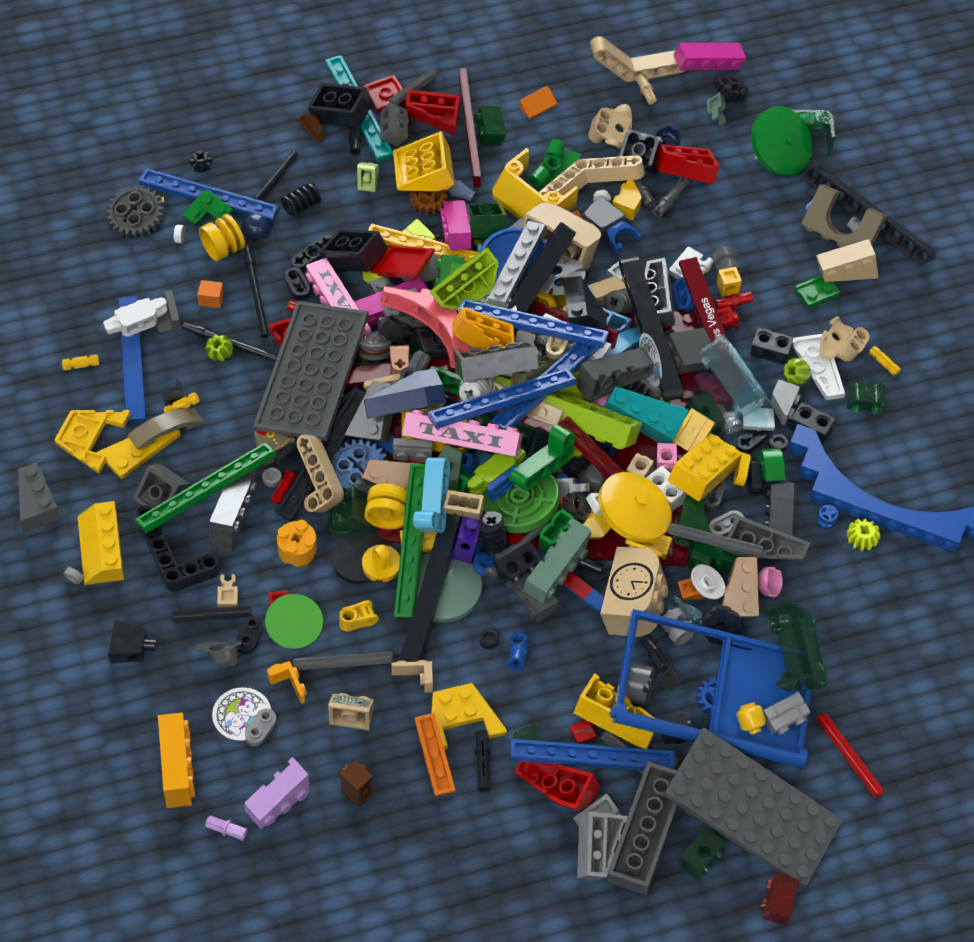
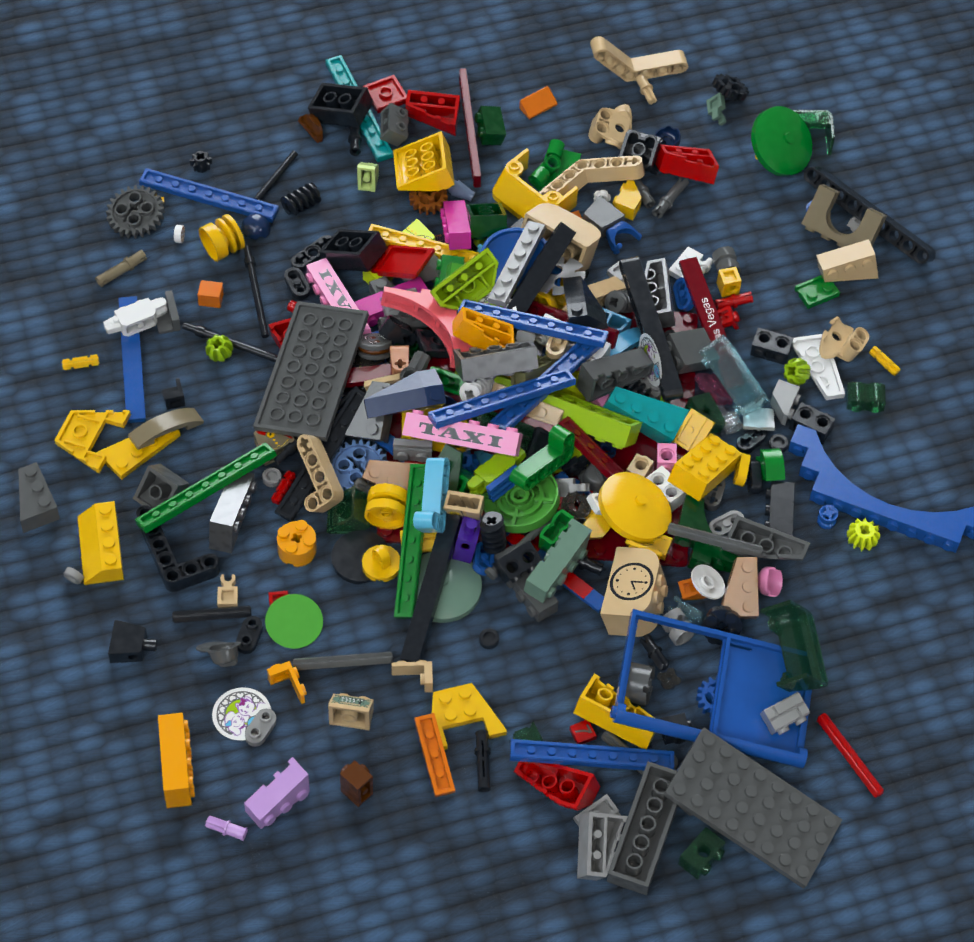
(127, 264): none -> dark tan pin
(184, 402): yellow axle -> none
(206, 204): green plate -> none
(361, 615): yellow piece -> none
(417, 84): dark grey axle -> none
(518, 651): blue connector -> none
(709, 56): dark pink brick -> none
(751, 718): yellow head -> none
(780, 899): clear red brick -> none

